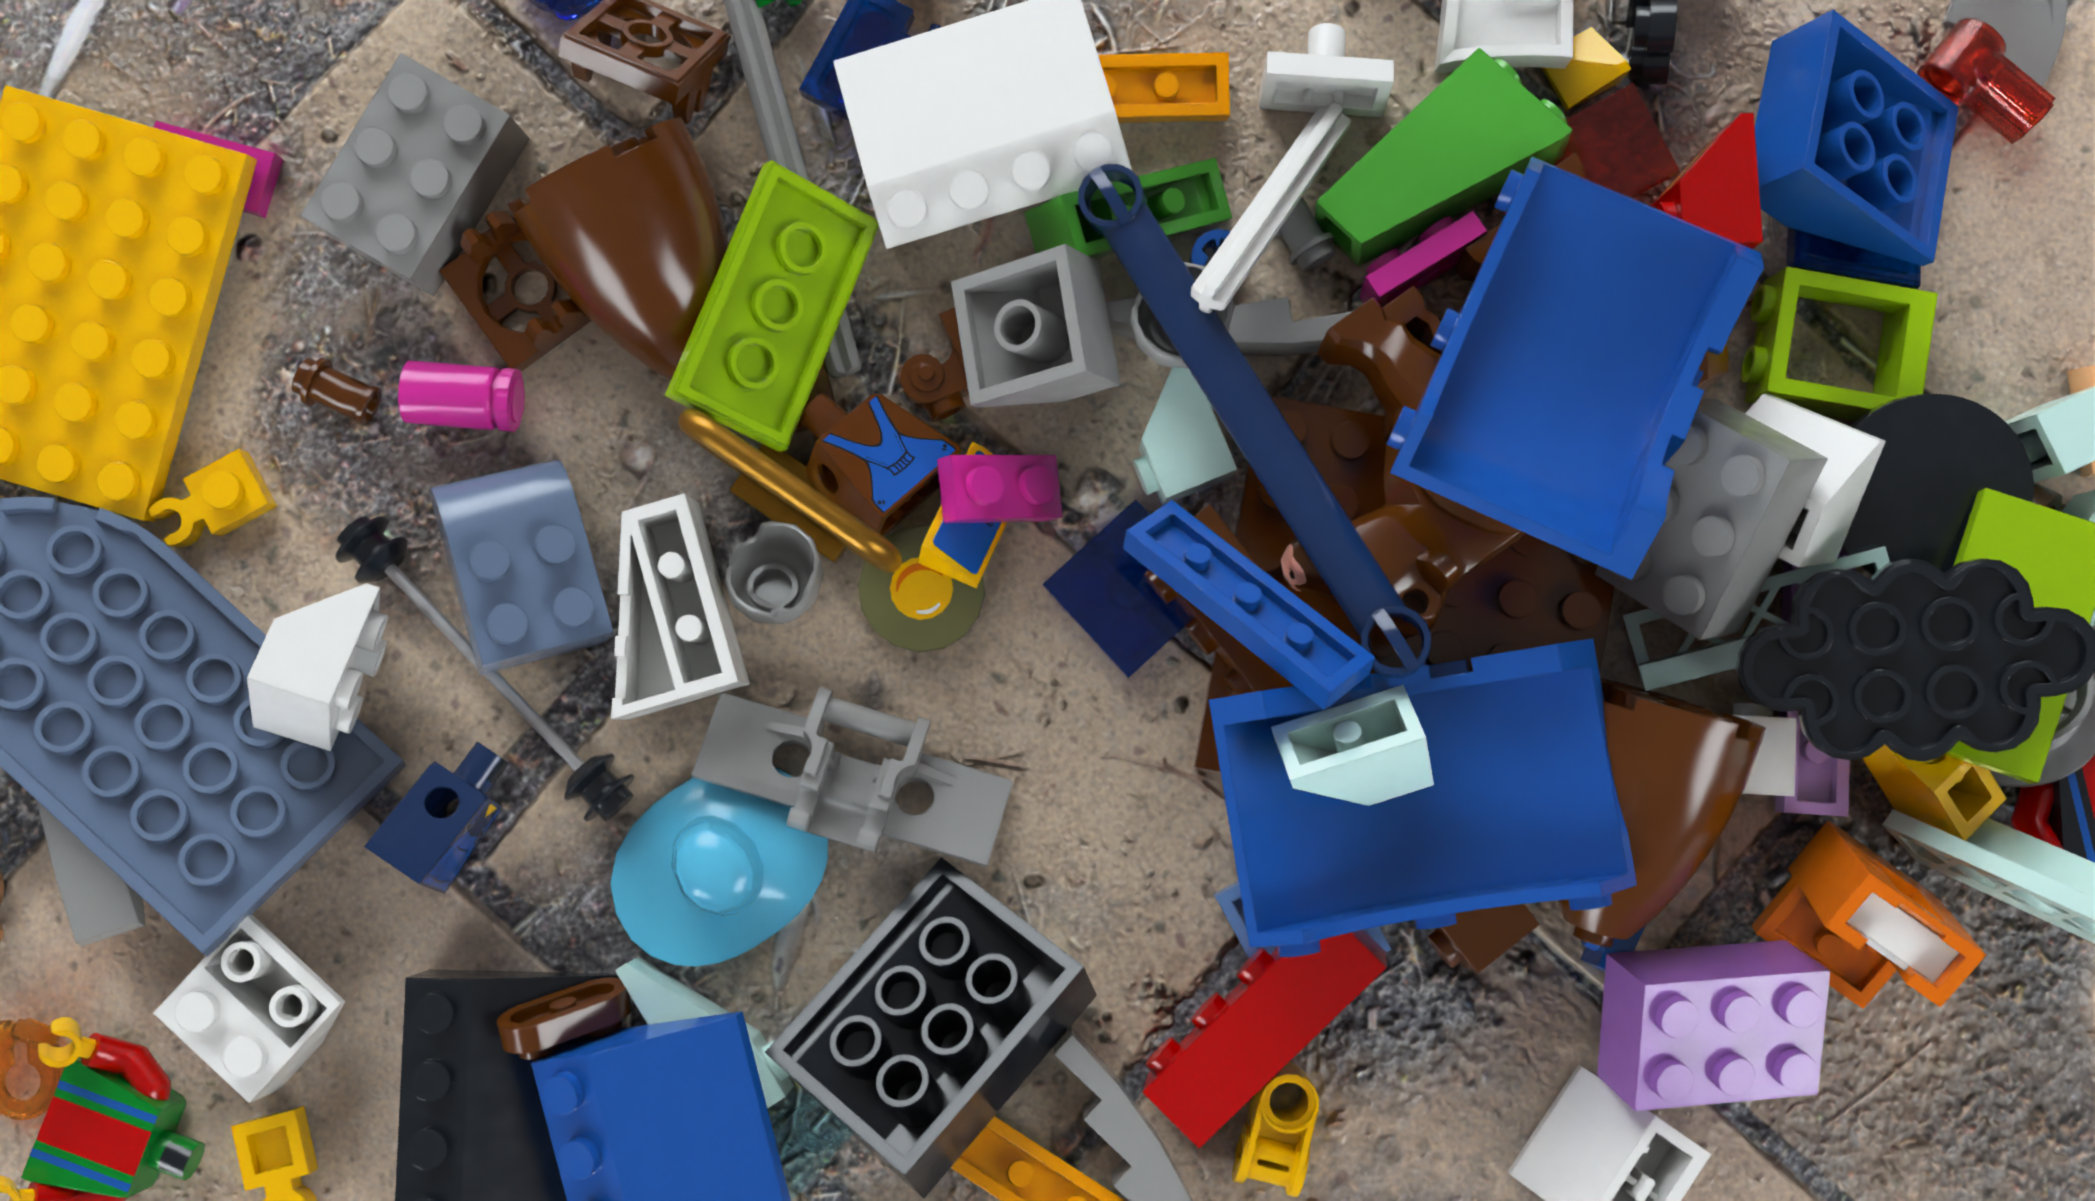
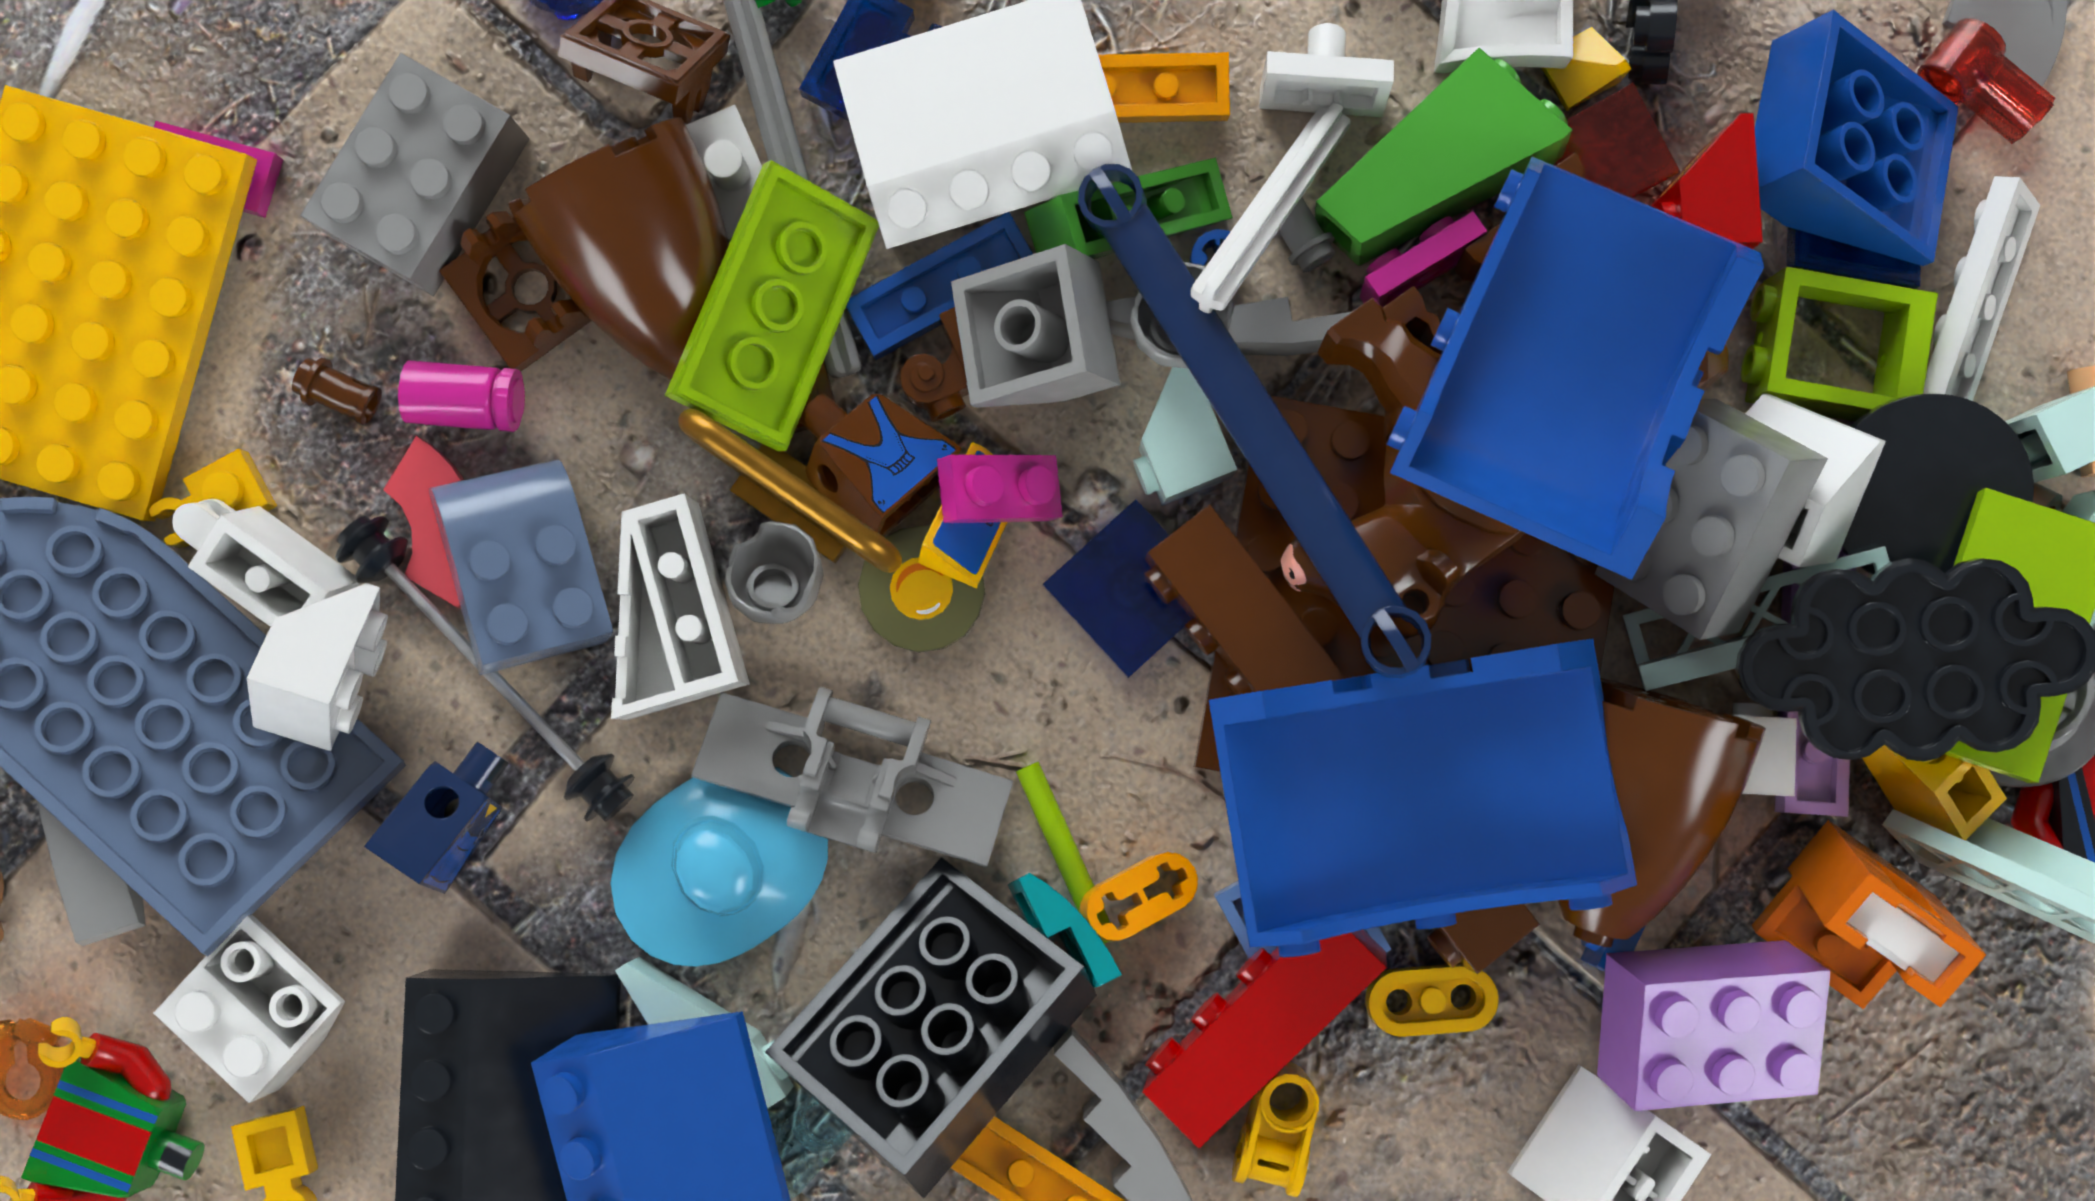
(258, 559): none -> white brick
(409, 486): none -> coral tile
(544, 1023): reddish brown plate -> none
(728, 161): none -> white tile
(913, 298): none -> blue plate
(1053, 914): none -> teal slope
(1057, 834): none -> lime bar
(1145, 909): none -> light orange beam
(1249, 604): blue plate -> none
(1358, 749): light aqua slope -> none
(1429, 1000): none -> yellow plate
(1981, 288): none -> white plate

